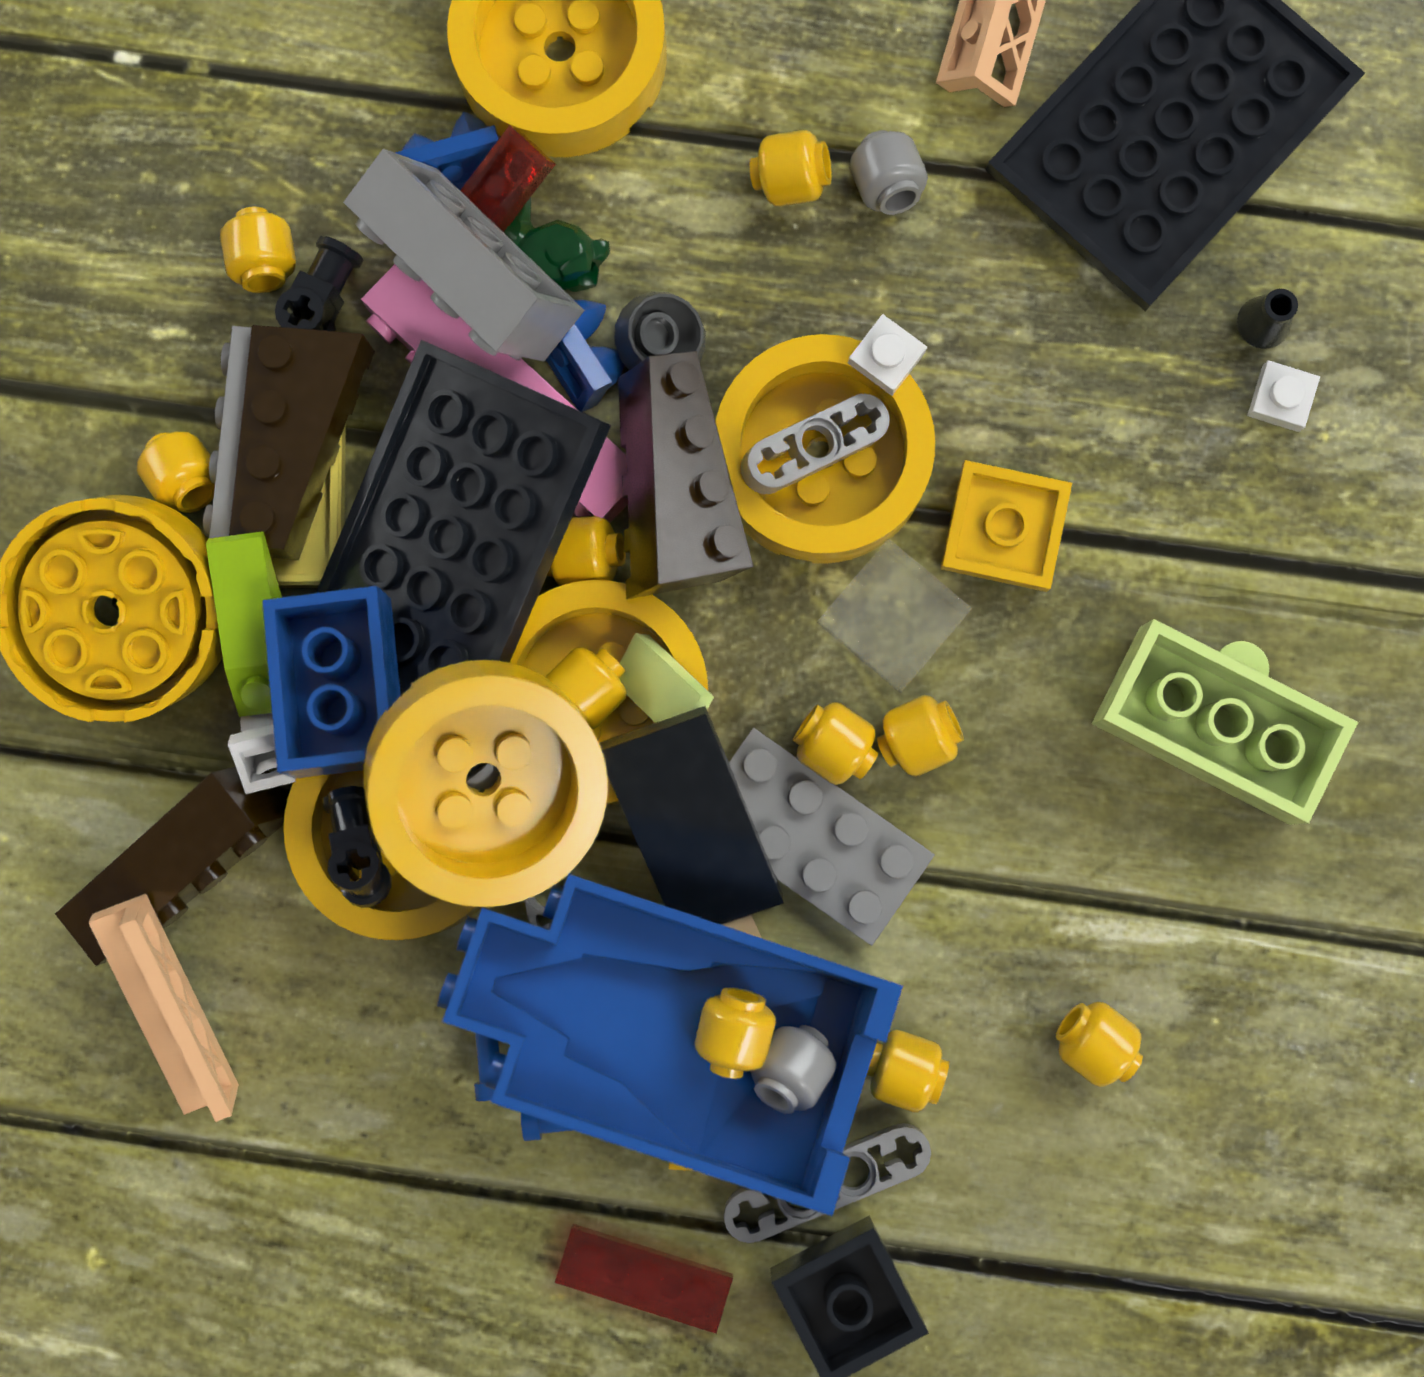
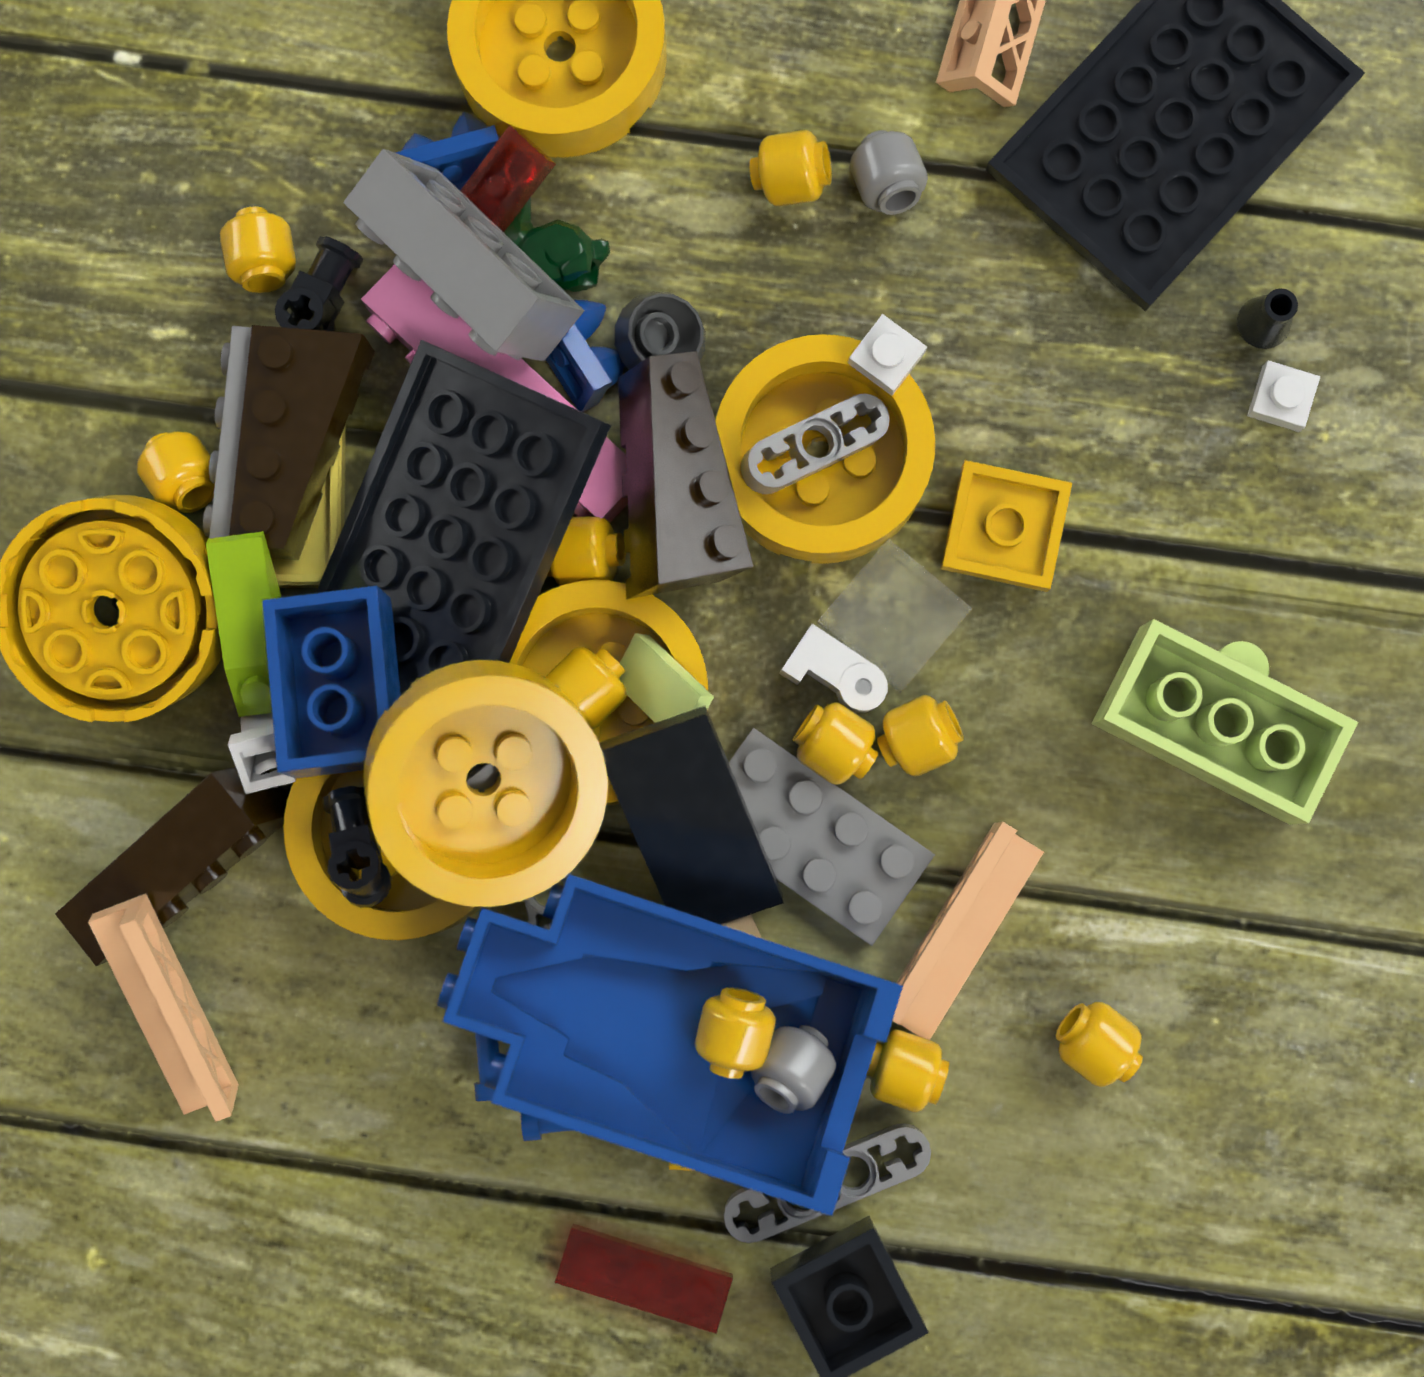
(852, 677): none -> white leg
(964, 928): none -> light nougat fence

